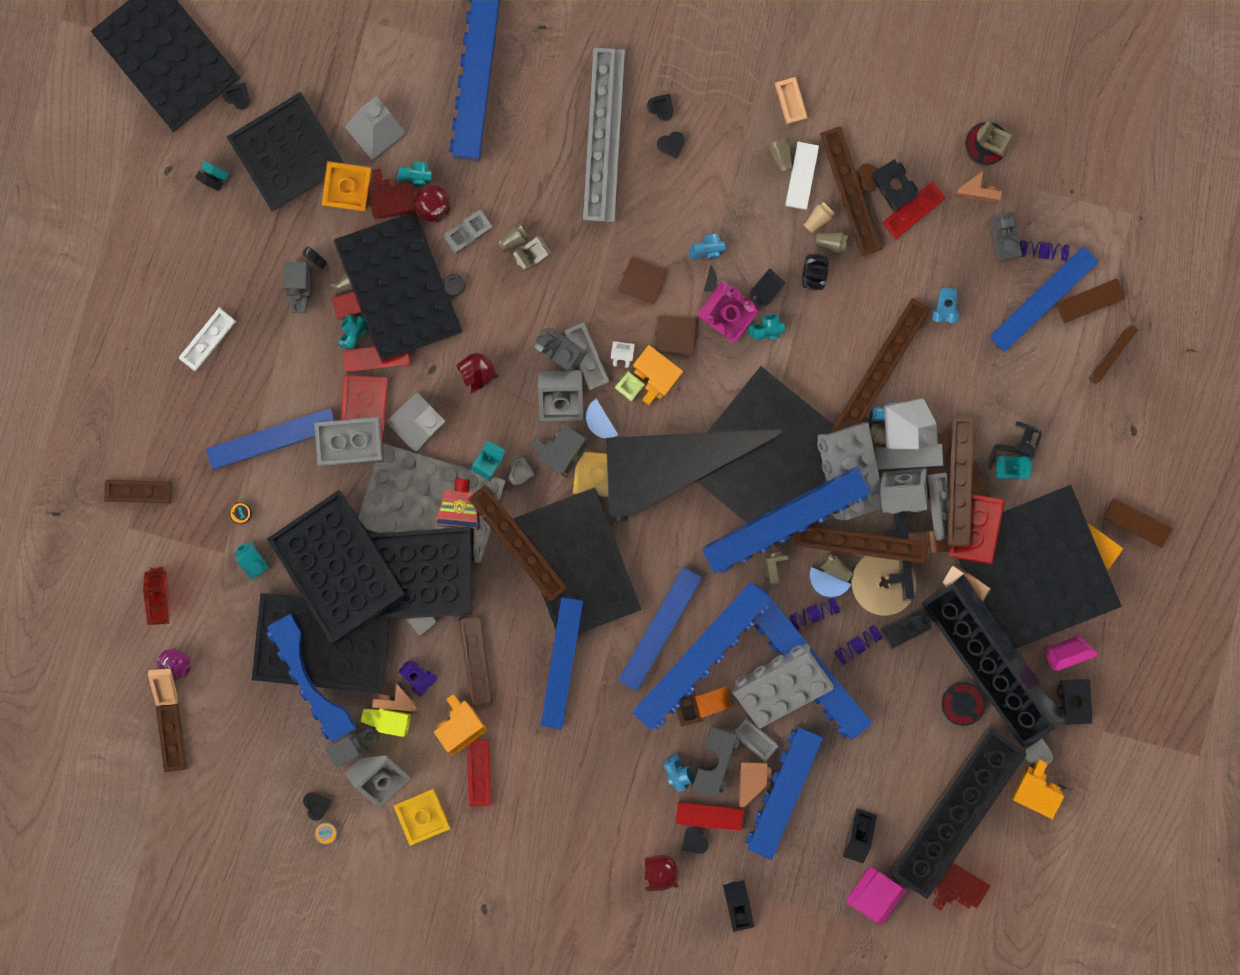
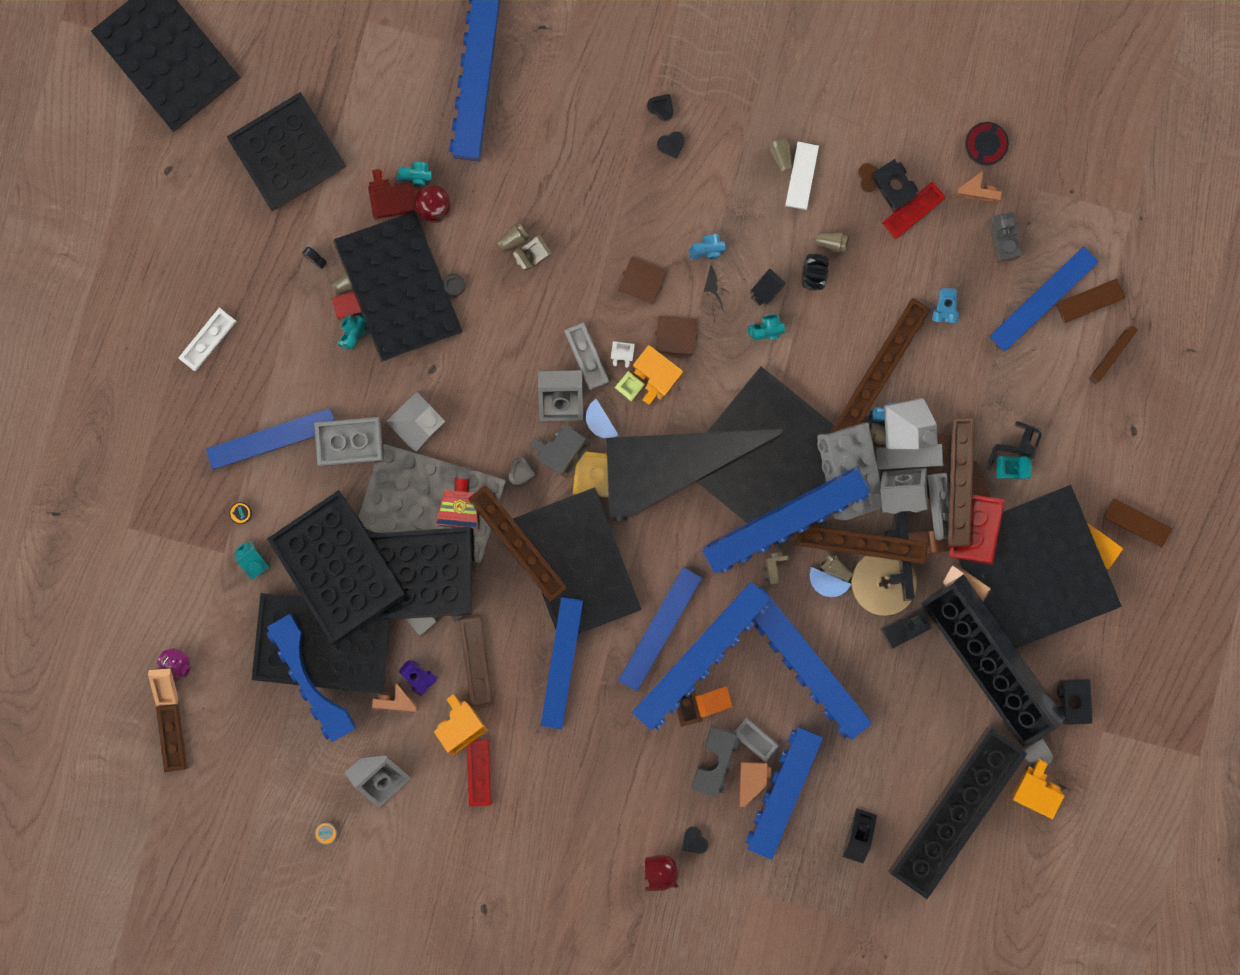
(138, 491): reddish brown tile -> none
(156, 596): clear red hinge -> none
(208, 181): black tile -> none
(214, 170): teal tile -> none
(237, 95): black tile -> none
(297, 285): dark grey hinge -> none
(316, 805): black tile -> none
(346, 186): light orange plate -> none
(351, 746): dark grey hinge -> none
(364, 398): red tile -> none
(368, 359): red tile -> none
(374, 128): light grey slope -> none
(387, 720): neon yellow hinge -> none
(421, 817): yellow tile -> none
(467, 231): light grey slope -> none
(476, 371): dark red helmet -> none
(488, 460): teal bracket -> none
(559, 349): dark grey hinge -> none
(603, 135): light grey plate -> none
(678, 776): dark azure plate -> none
(709, 816): red tile -> none
(728, 311): dark pink slope -> none
(738, 905): black slope -> none
(781, 686): light grey bracket -> none
(791, 101): light nougat tile -> none
(814, 613): dark purple piece -> none
(820, 216): tan cone -> none
(850, 191): reddish brown tile -> none
(857, 644): dark purple piece -> none
(876, 895): dark pink slope -> none
(962, 884): clear red hinge -> none
(963, 704): black tile -> none
(994, 139): dark tan bracket -> none
(1044, 250): dark purple piece -> none
(1068, 653): dark pink slope -> none

